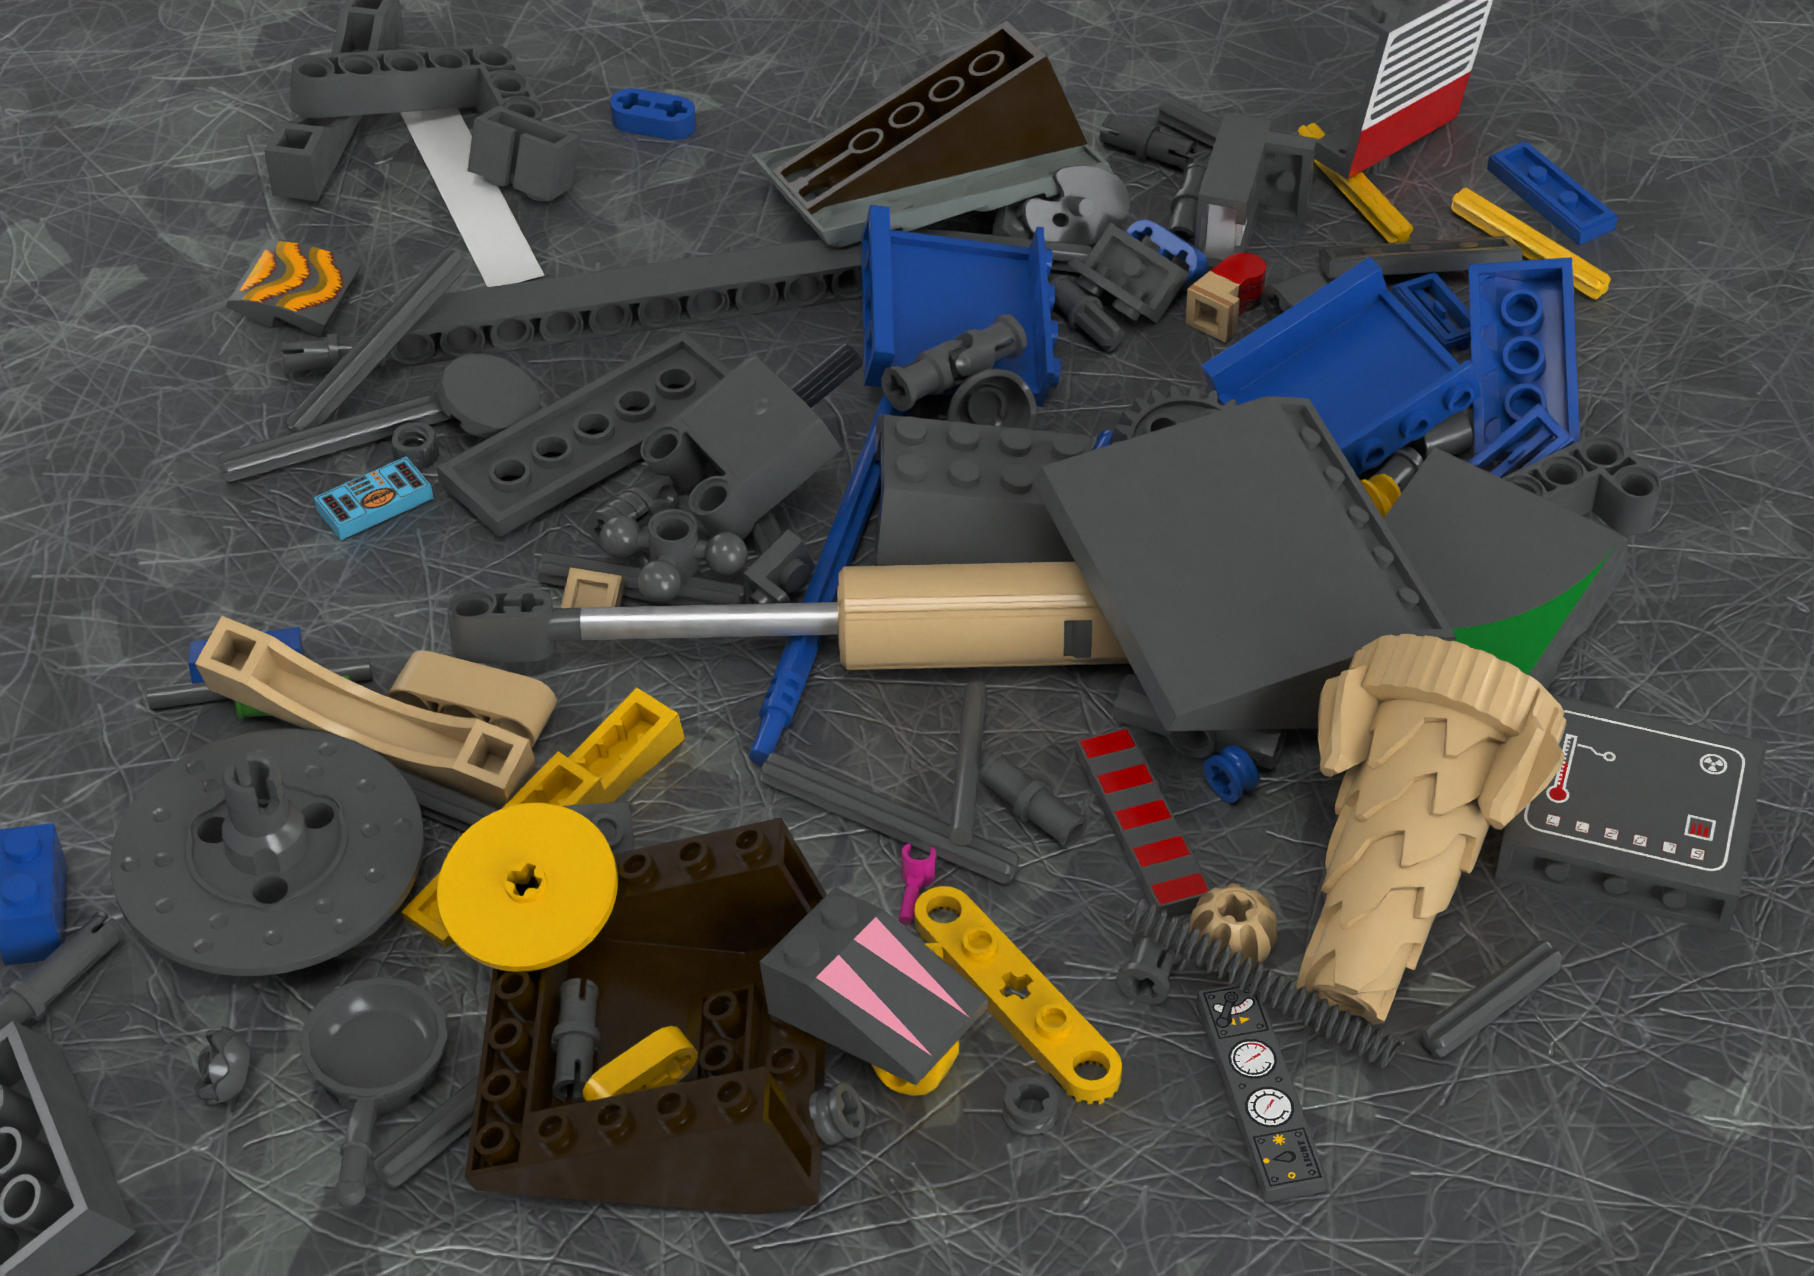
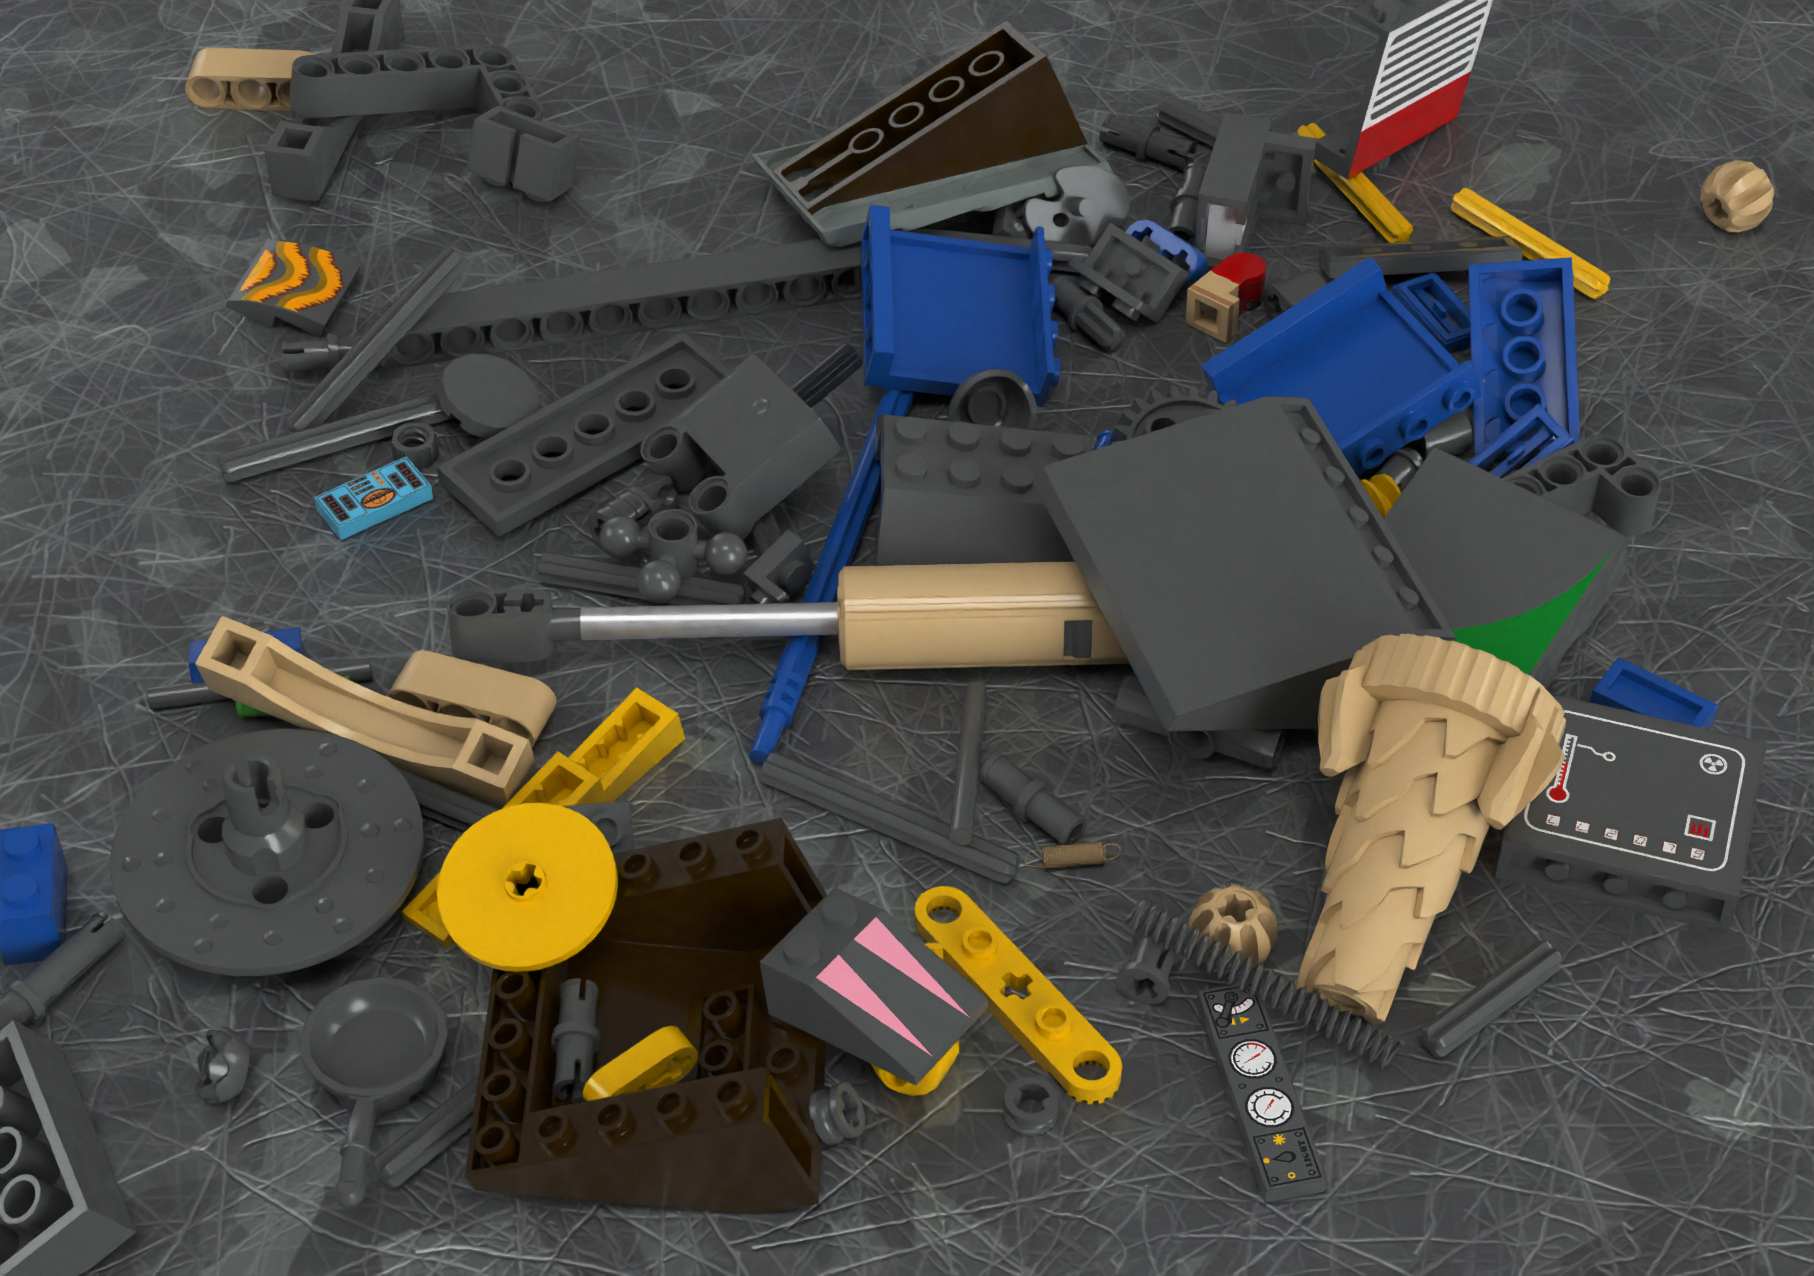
(242, 78): none -> tan beam
(473, 203): white sticker -> none
(592, 589): tan tile -> none
(653, 114): blue beam -> none
(915, 876): dark pink hand -> none
(953, 361): dark grey piece -> none
(1073, 855): none -> tan piece
(1142, 821): tile -> none
(1231, 773): blue bush -> none
(1552, 192): blue tile -> none
(1645, 693): none -> blue tile
(1737, 196): none -> tan piece

